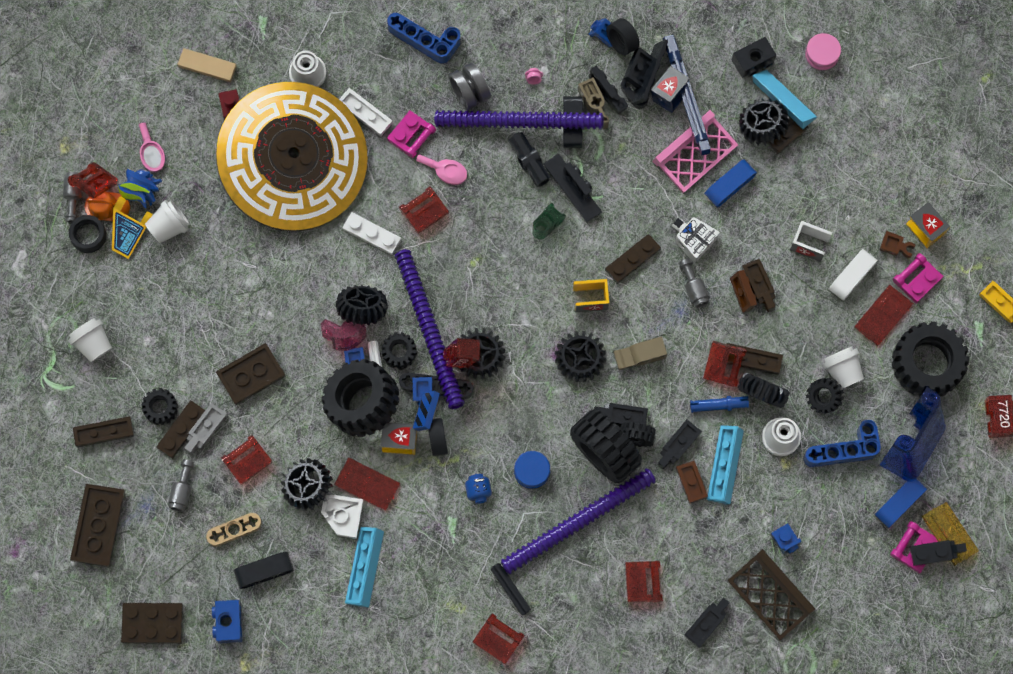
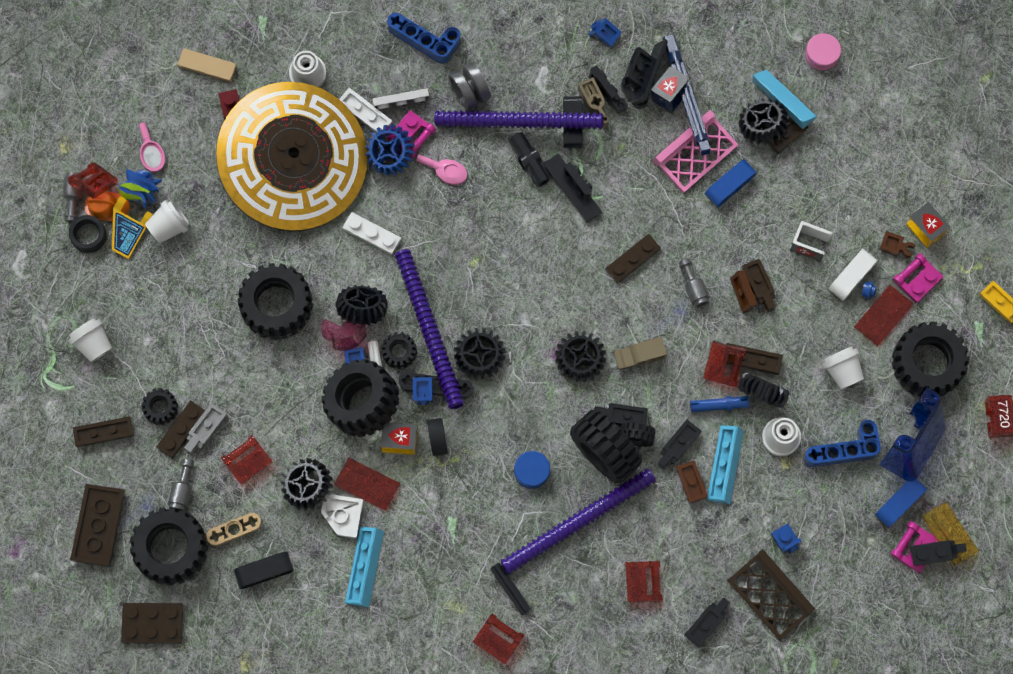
(150, 528): none -> black tyre
(230, 633): blue brick -> none
(250, 374): dark brown plate -> none
(268, 278): none -> black tyre
(378, 140): none -> blue gear
(400, 99): none -> white plate
(426, 410): blue tile -> none
(427, 214): clear red plate -> none
(462, 353): clear red brick -> none
(478, 488): blue head -> none
(533, 76): bright pink plate -> none
(550, 219): clear green piece -> none
(592, 285): yellow piece -> none
(622, 36): black tyre -> none
(694, 237): white torso -> none
(759, 49): black brick -> none
(814, 399): black tyre -> none
(869, 290): none -> blue plate

